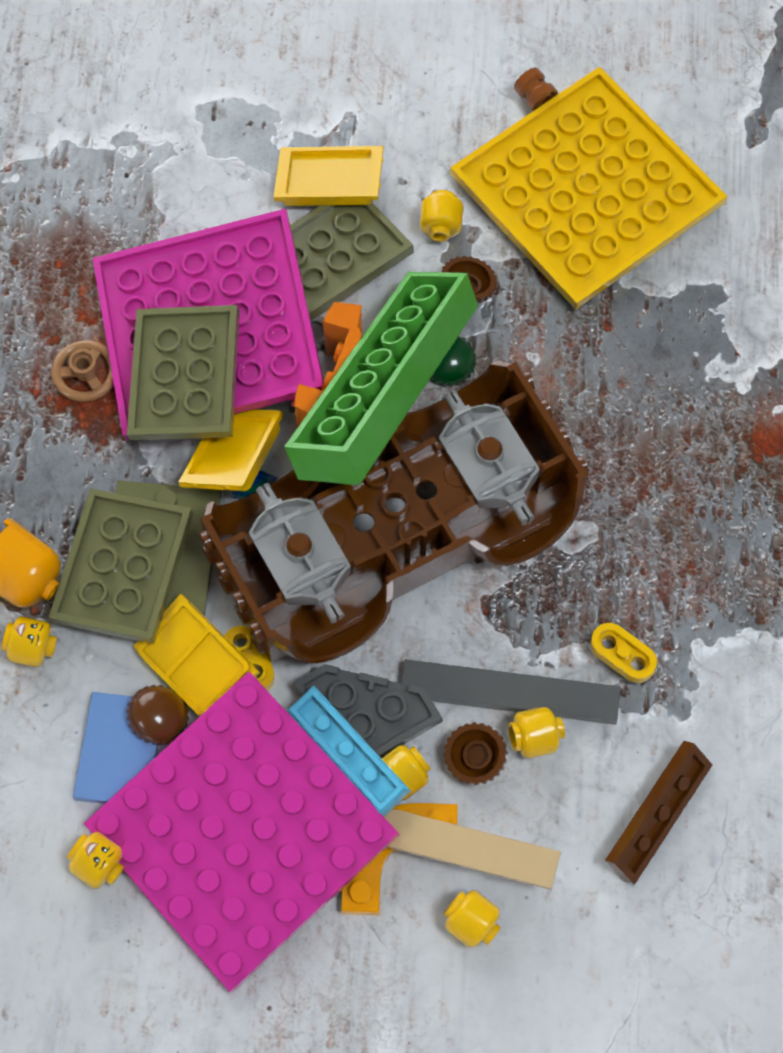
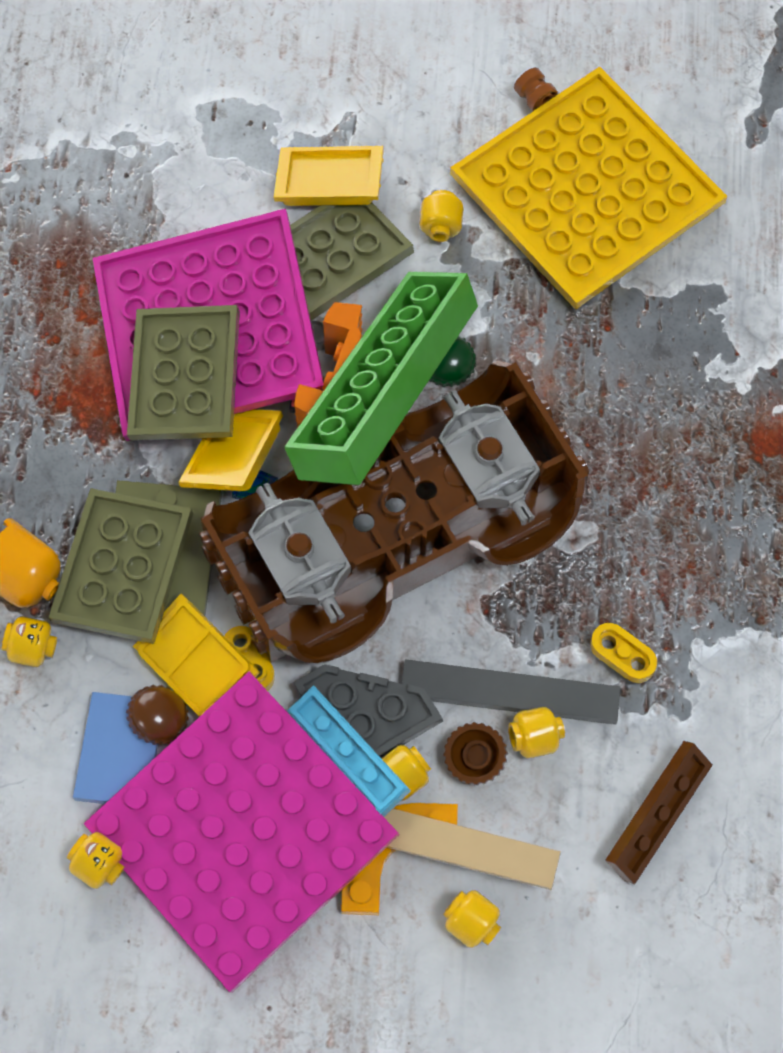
(81, 354): medium nougat piece -> none
(479, 273): reddish brown hat -> none

